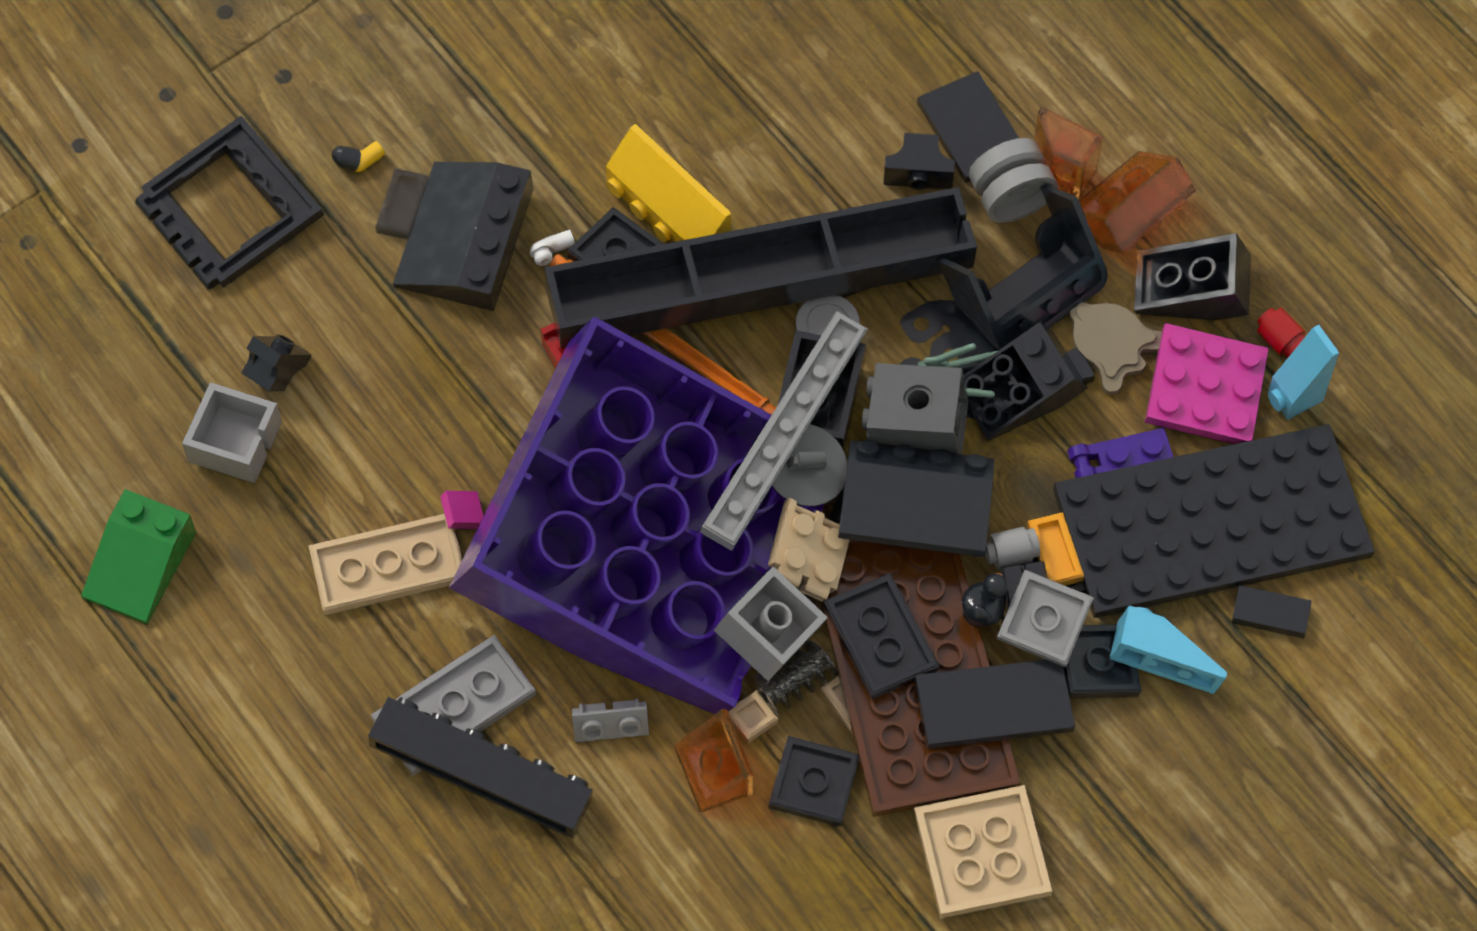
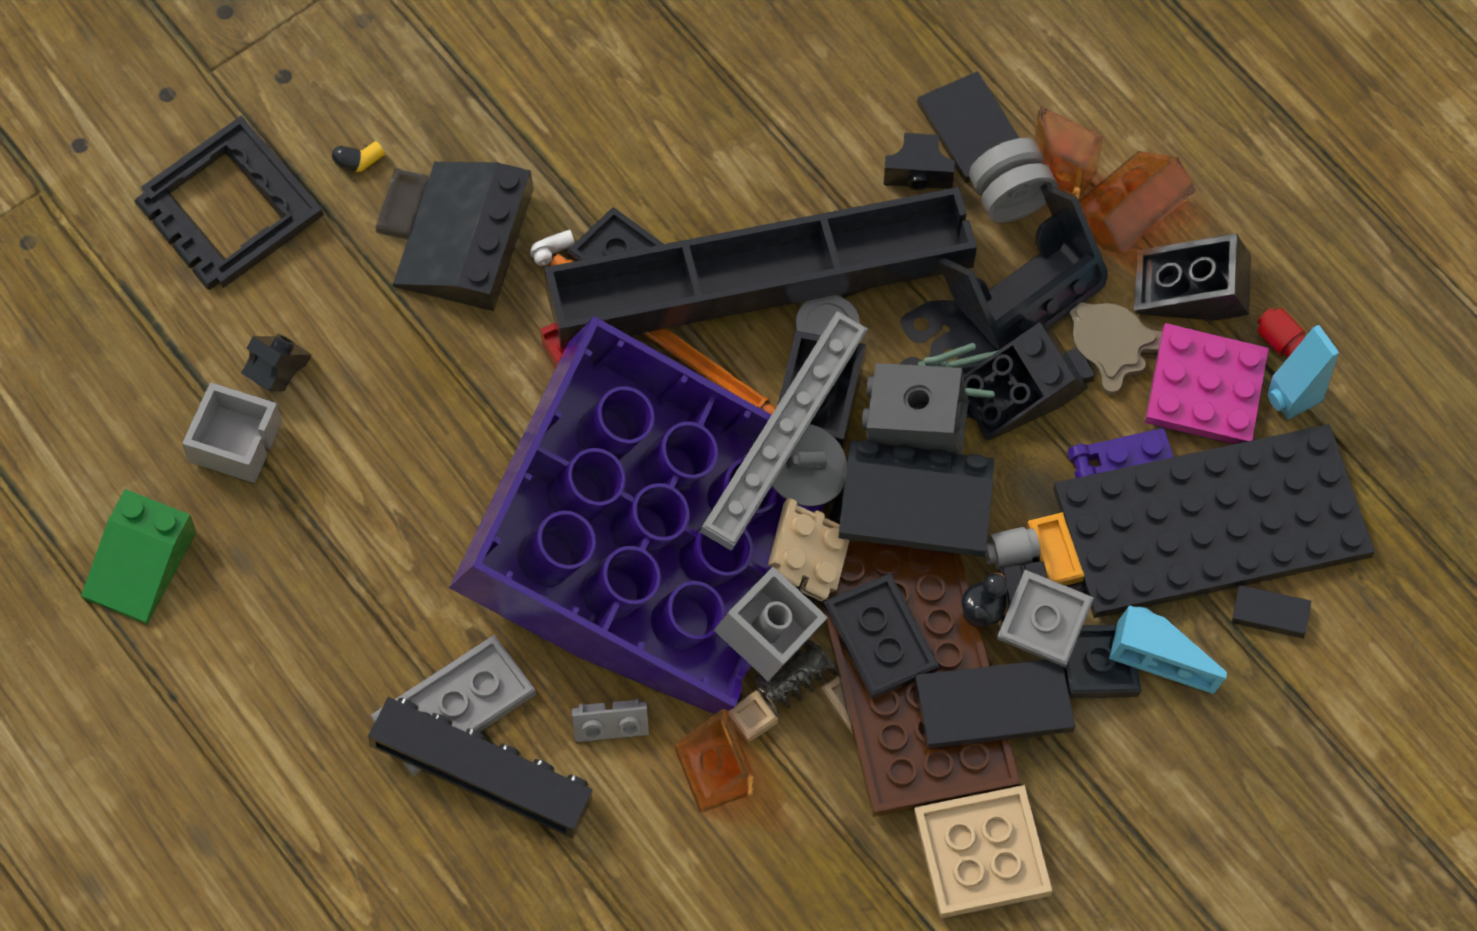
(385, 563): tan tile -> none
(462, 509): dark pink tile -> none
(663, 191): yellow slope -> none
(814, 781): black tile -> none

